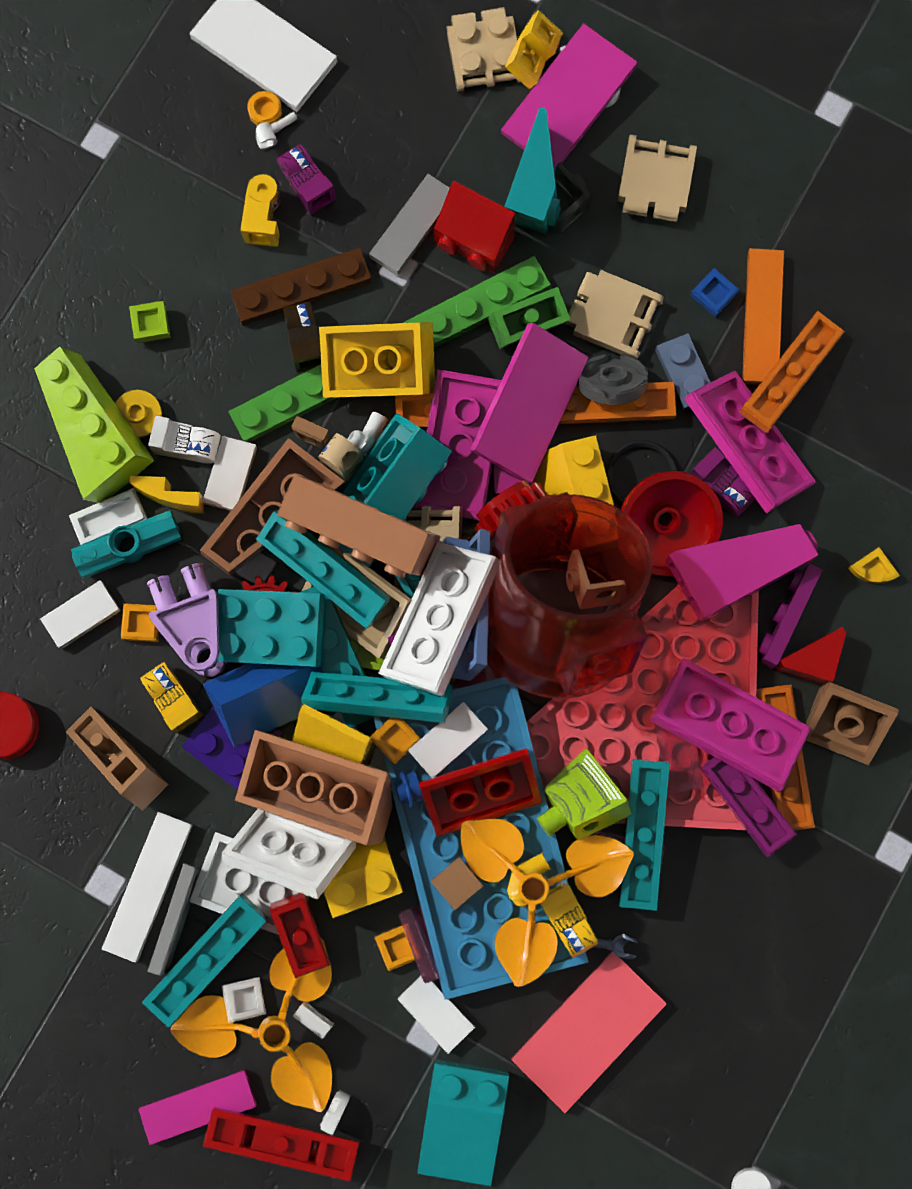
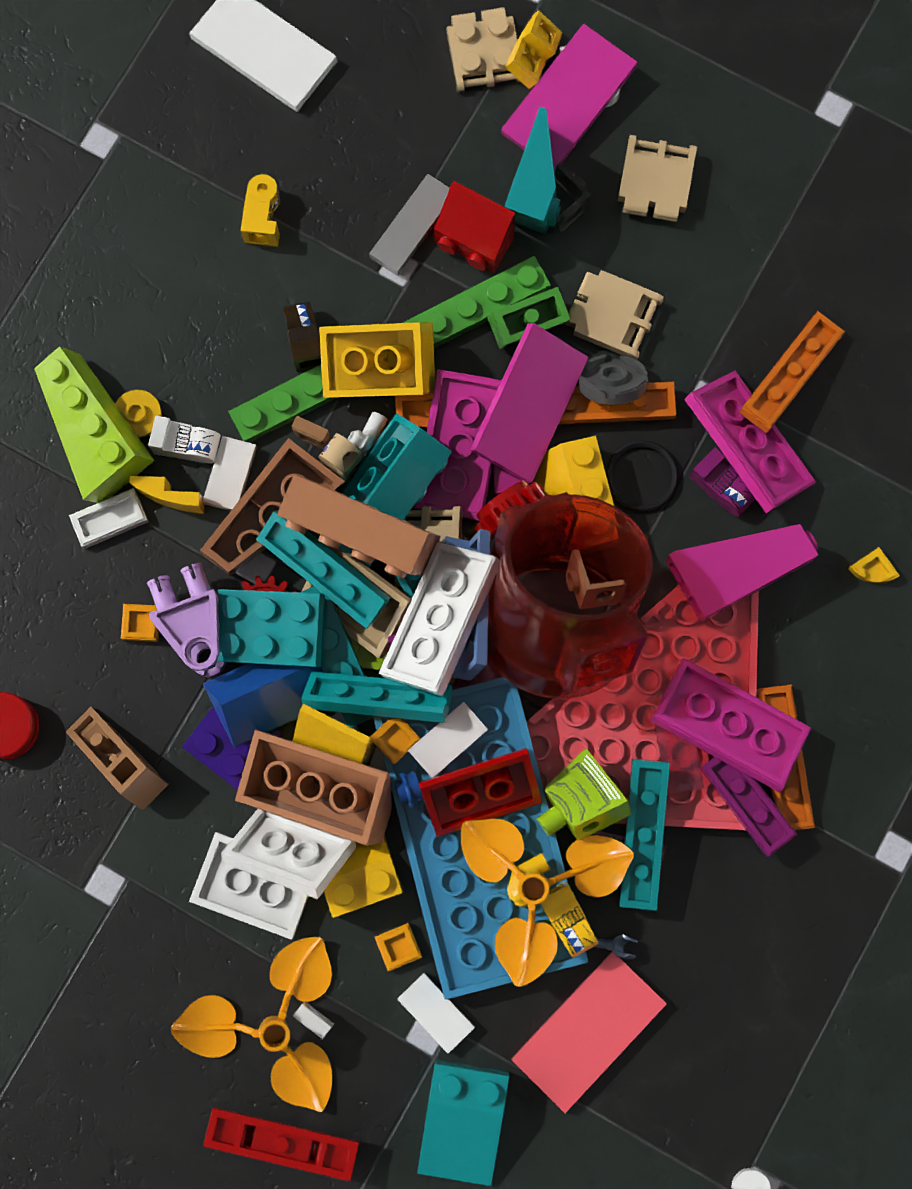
(80, 614): white tile -> none
(105, 551): teal piece -> none
(147, 887): white tile -> none
(149, 321): lime plate -> none
(171, 698): yellow leg -> none
(174, 920): light grey tile -> none
(194, 1106): dark pink tile -> none
(205, 960): teal plate -> none
(243, 999): white tile -> none
(264, 107): light orange tile -> none
(265, 132): white hand -> none
(299, 934): red slope -> none
(301, 285): reddish brown plate -> none
(306, 179): magenta leg -> none
(335, 1112): white tile -> none
(418, 938): clear pink tile -> none
(456, 883): medium nougat tile -> none
(682, 367): sand blue plate -> none
(692, 512): red dish -> none
(714, 292): blue tile -> none
(762, 314): orange tile -> none
(788, 615): magenta plate -> none
(816, 661): red slope -> none
(849, 722): medium nougat slope -> none

